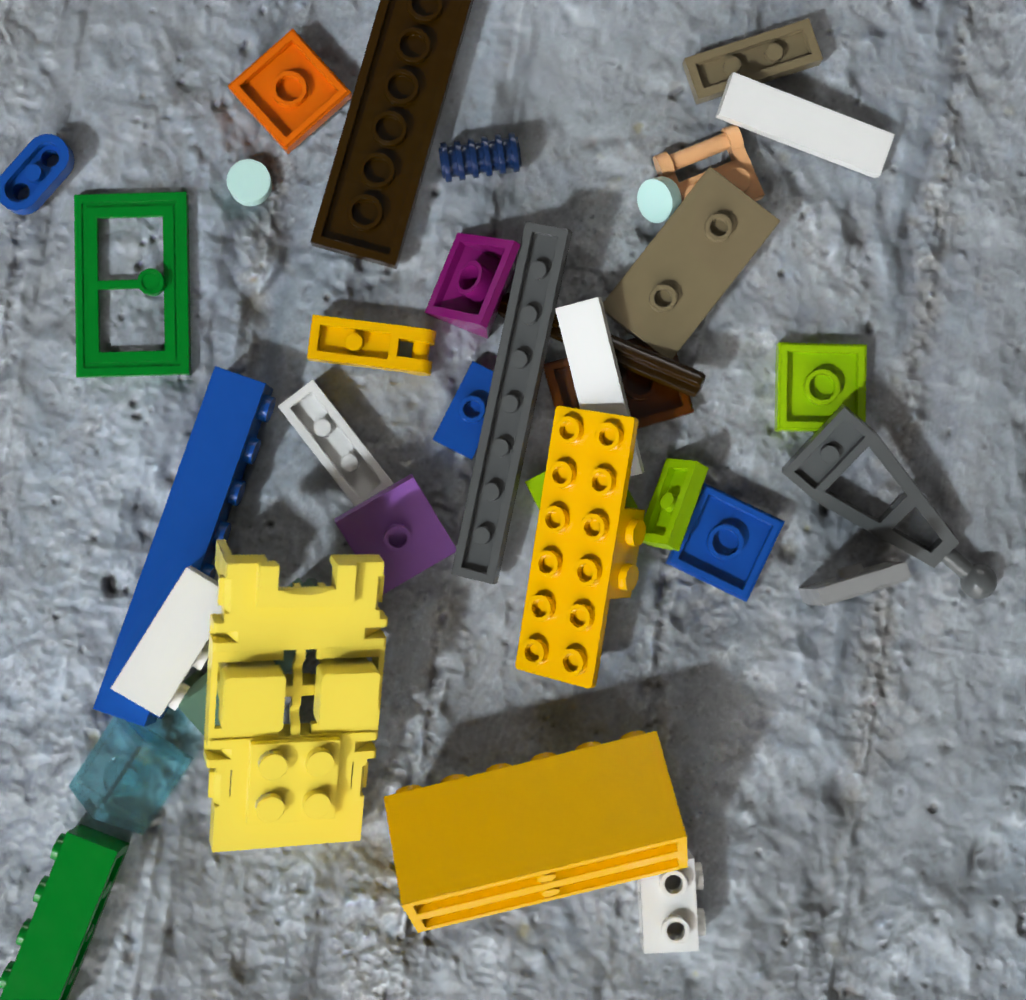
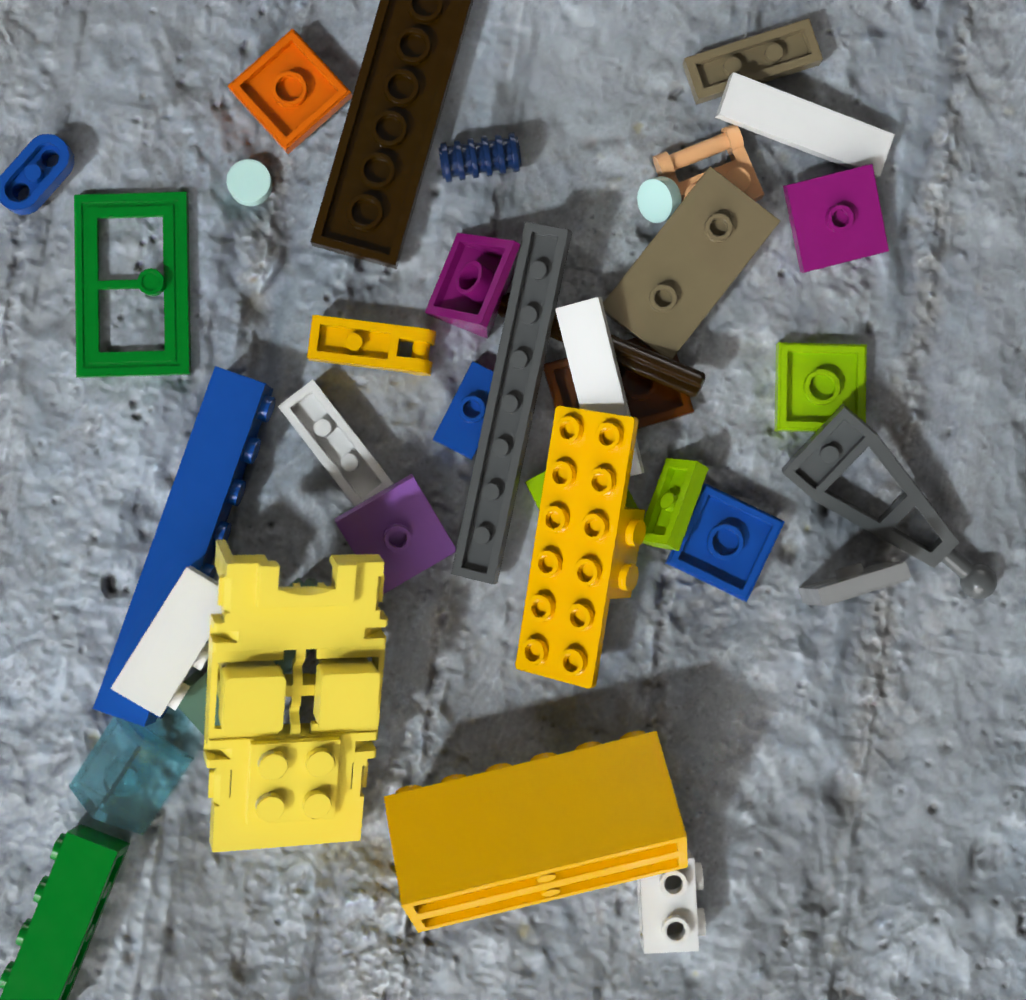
(836, 218): none -> magenta plate

